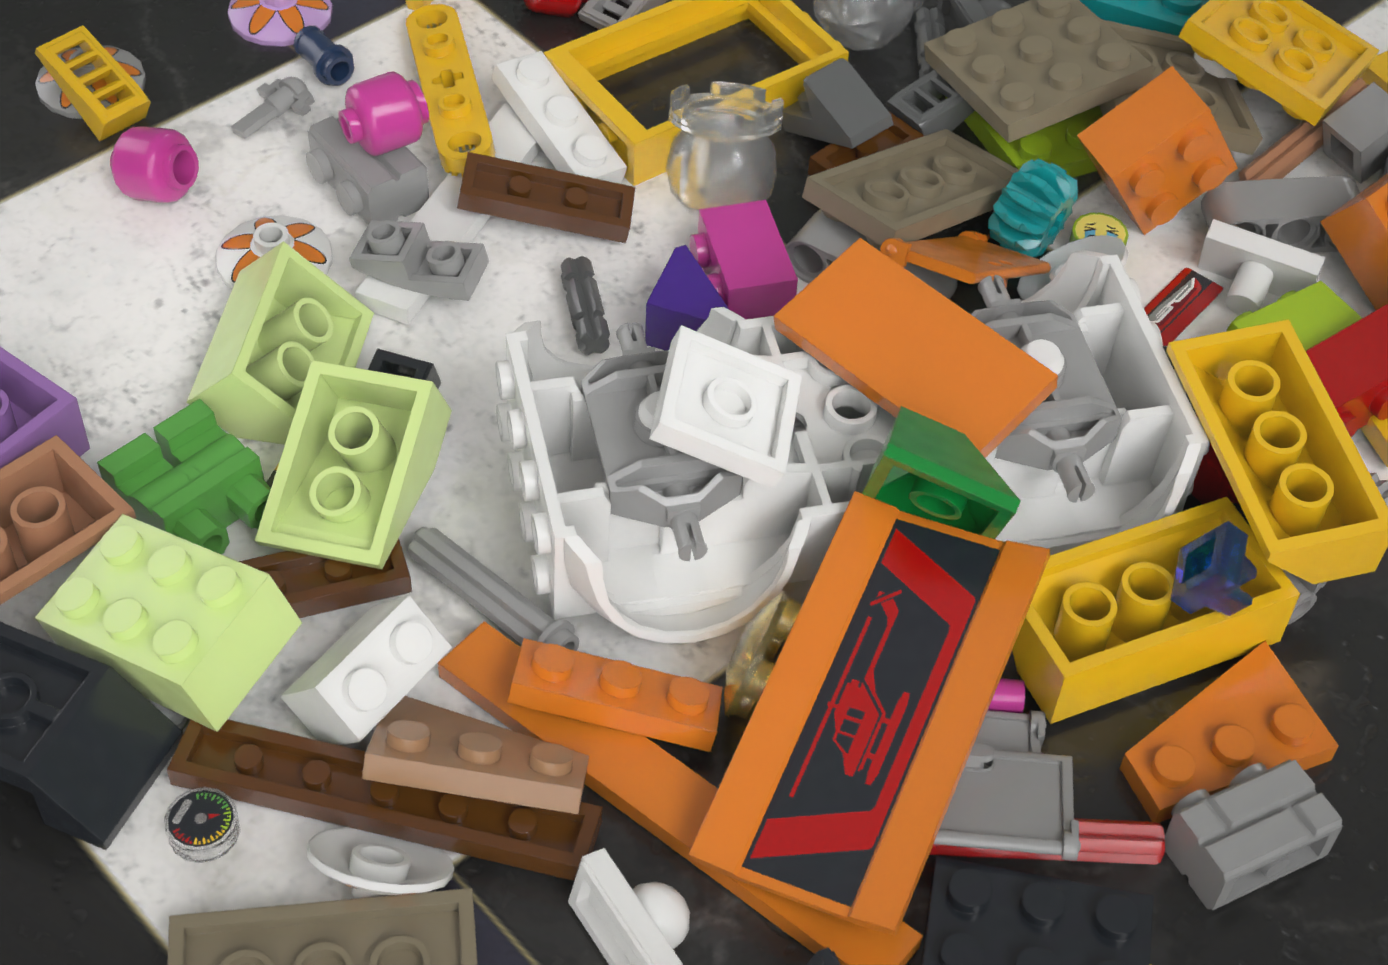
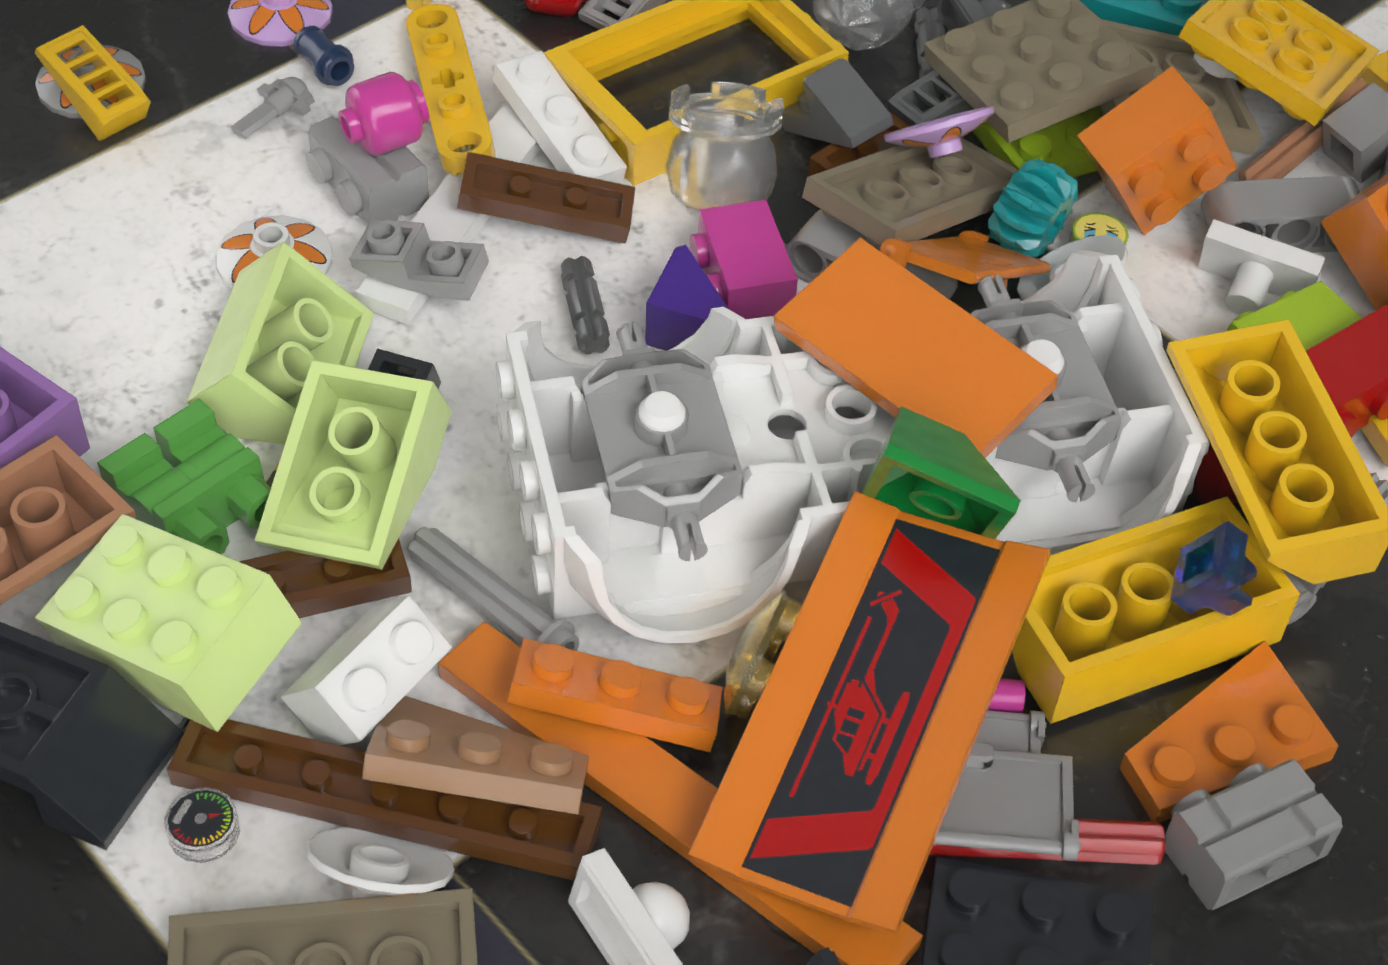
(154, 164): dark pink head -> none
(726, 407): white plate -> none
(942, 134): none -> lavender dish
(1181, 303): sticker -> none

